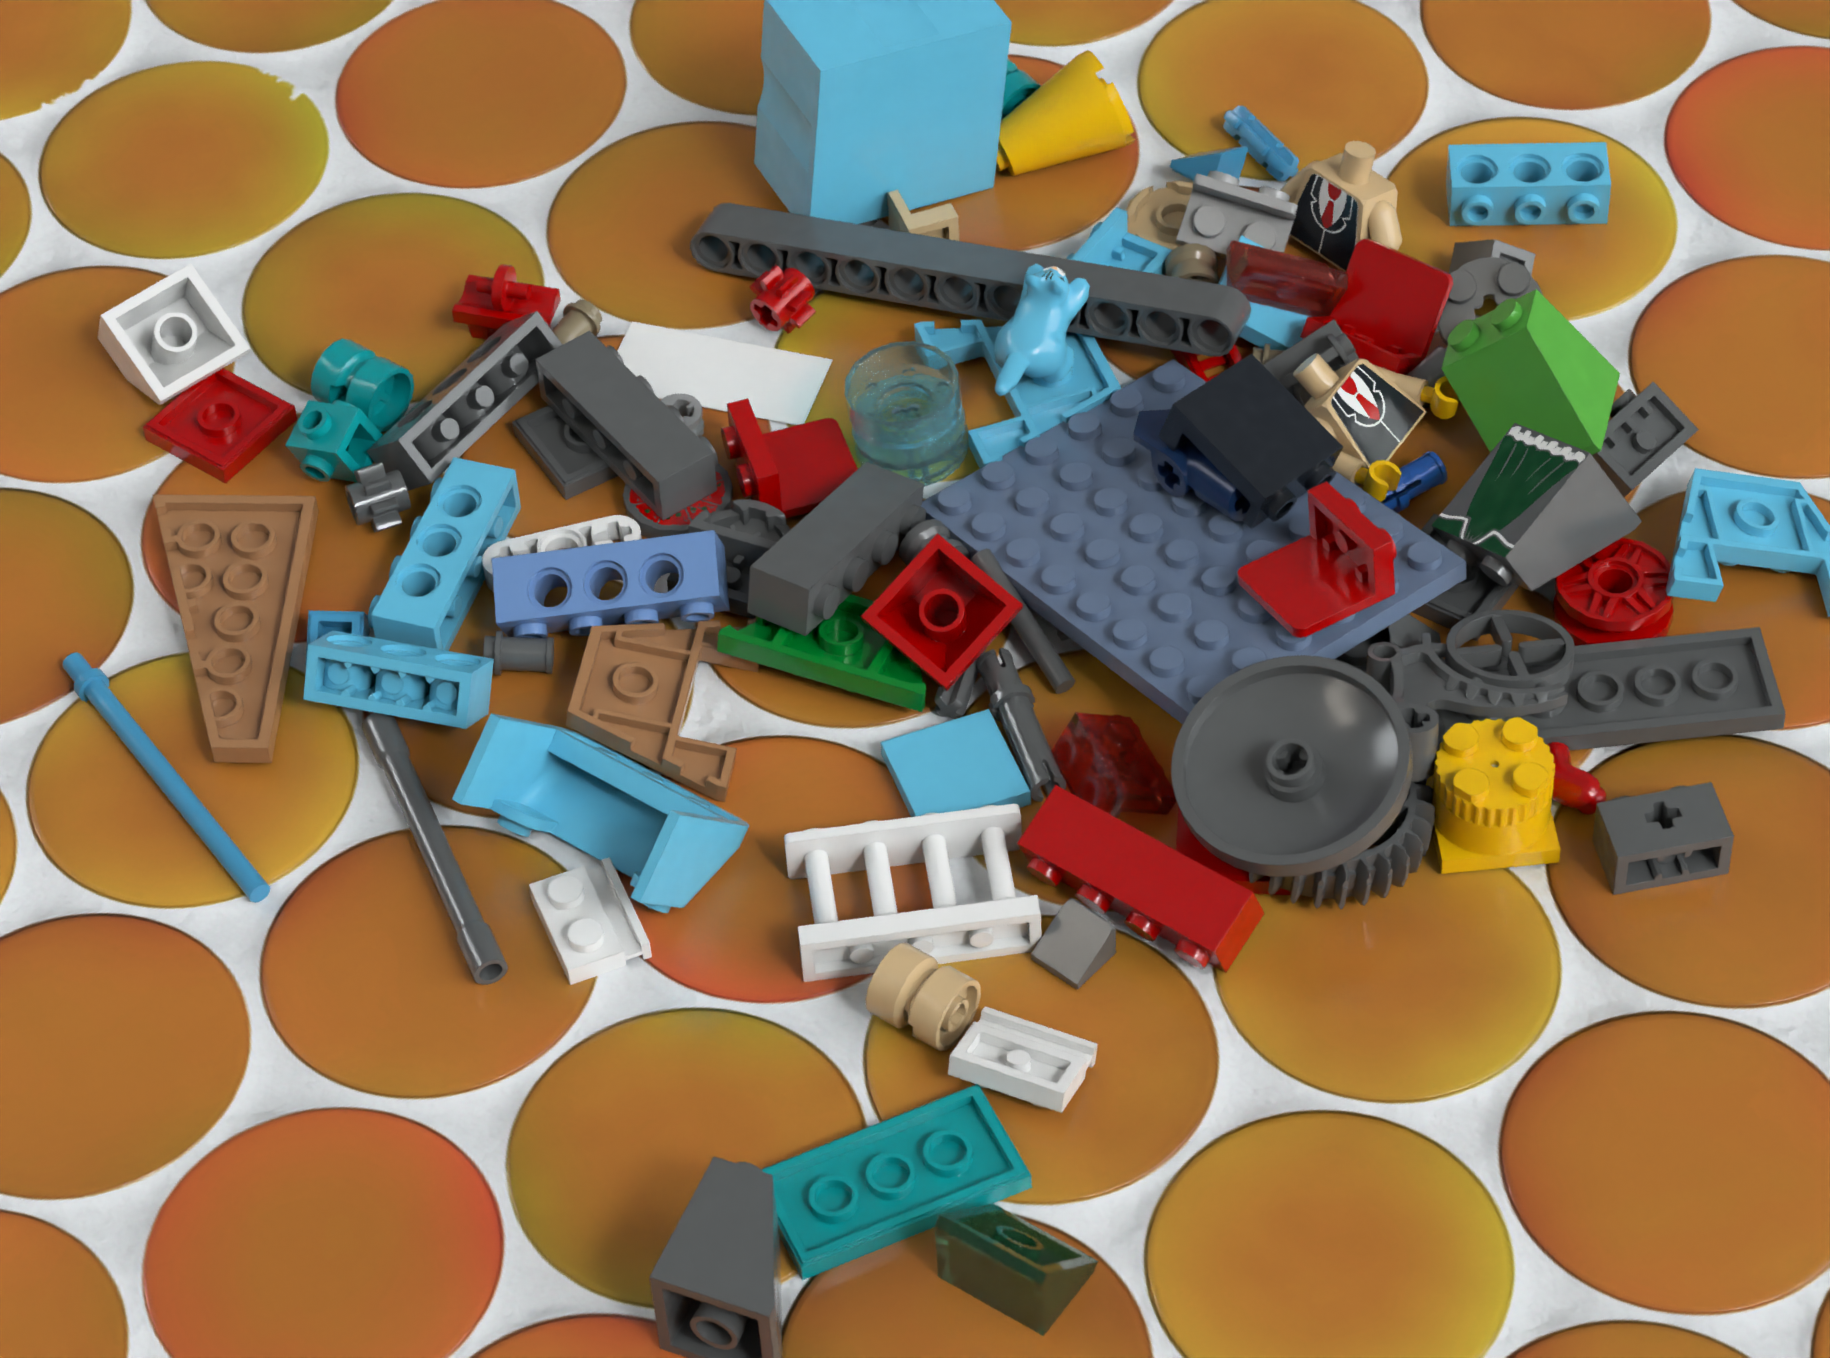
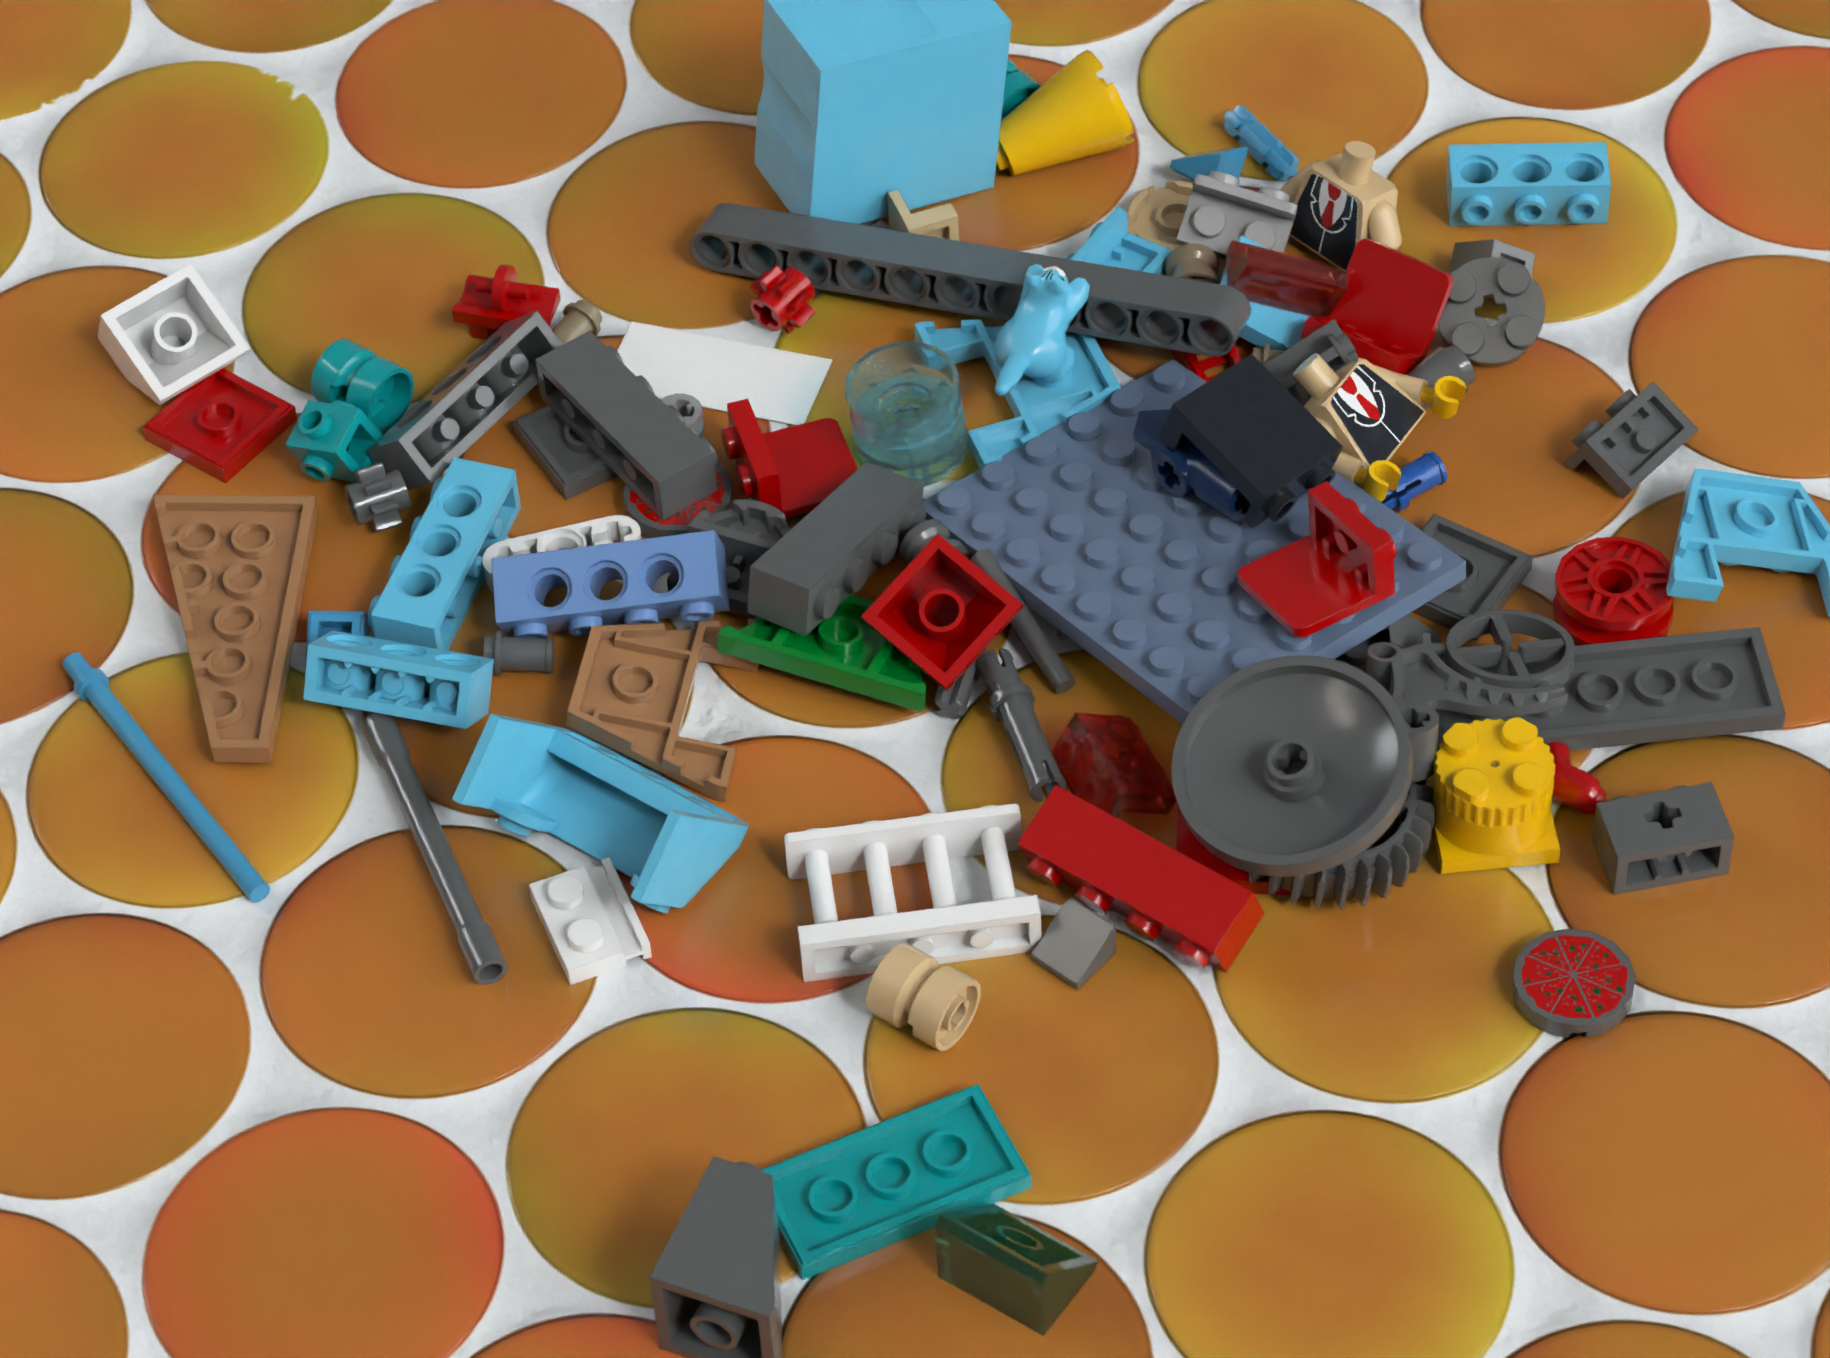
(955, 767): medium azure tile -> none
(1022, 1059): white plate -> none
(1531, 371): bright green slope -> none
(1534, 511): dark grey slope -> none
(1573, 983): none -> tile

